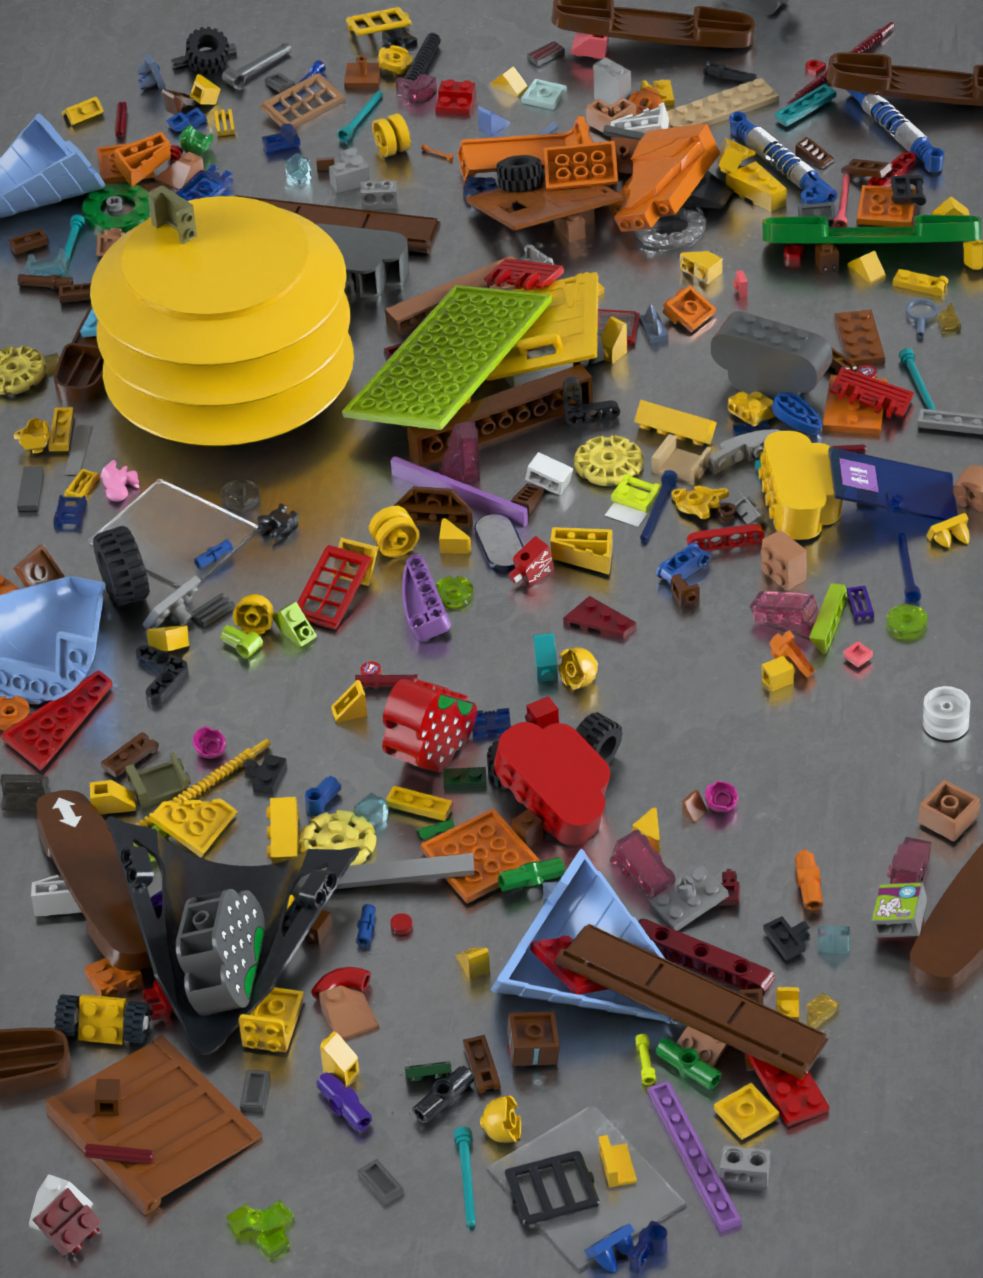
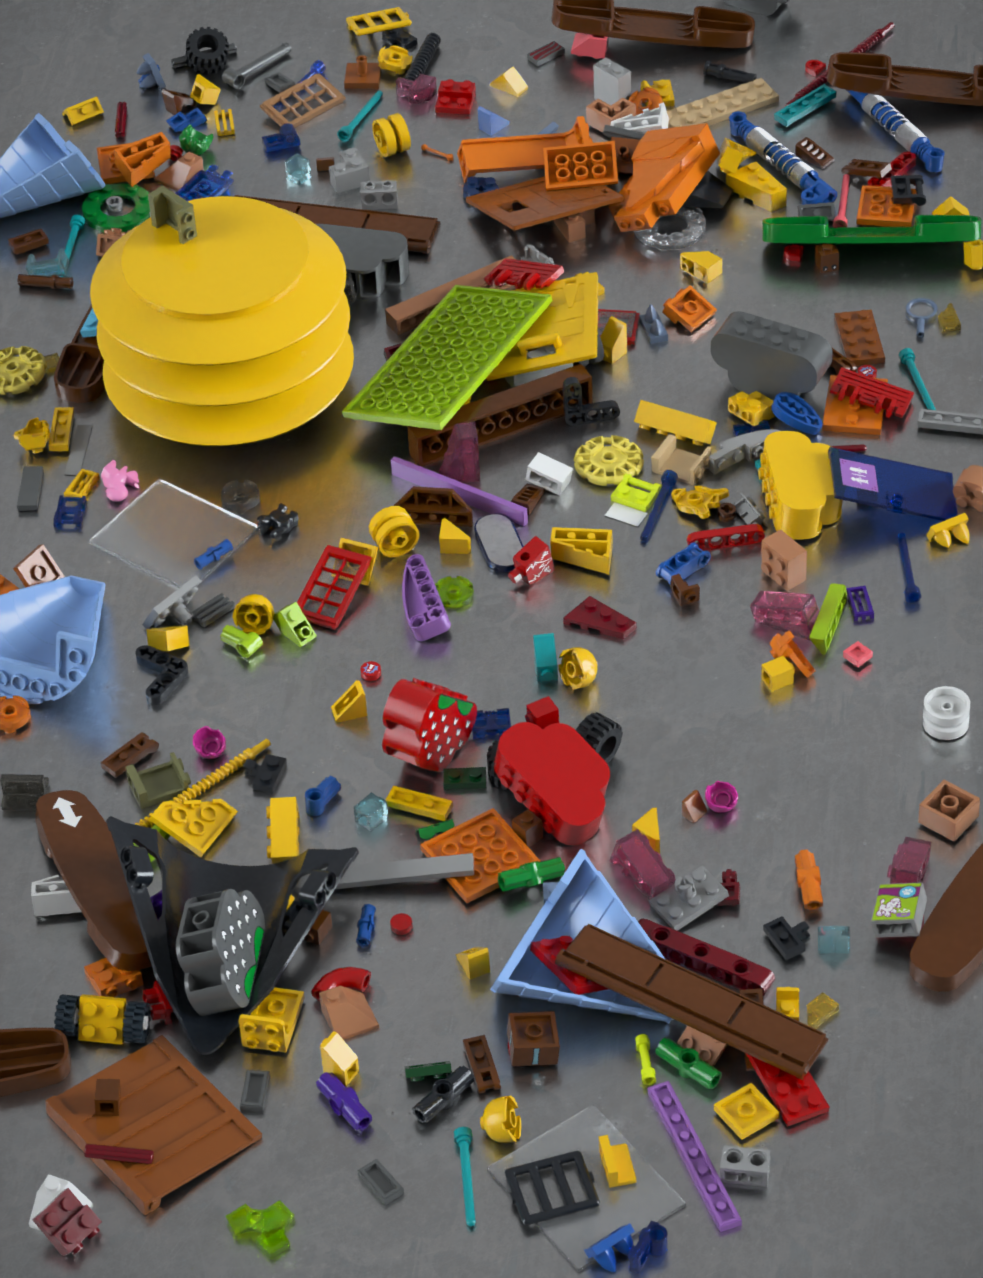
(49, 727): red wing -> none
(74, 292): reddish brown plate -> none
(111, 797): yellow slope -> none
(121, 566): black tyre -> none
(338, 827): light yellow plate -> none
(382, 680): dark red pin -> none
(519, 173): black tyre -> none
(544, 94): light aqua tile -> none
(740, 283): coral plate -> none
(868, 267): yellow slope -> none
(907, 612): clear neon green tile -> none
(920, 282): yellow plate -> none

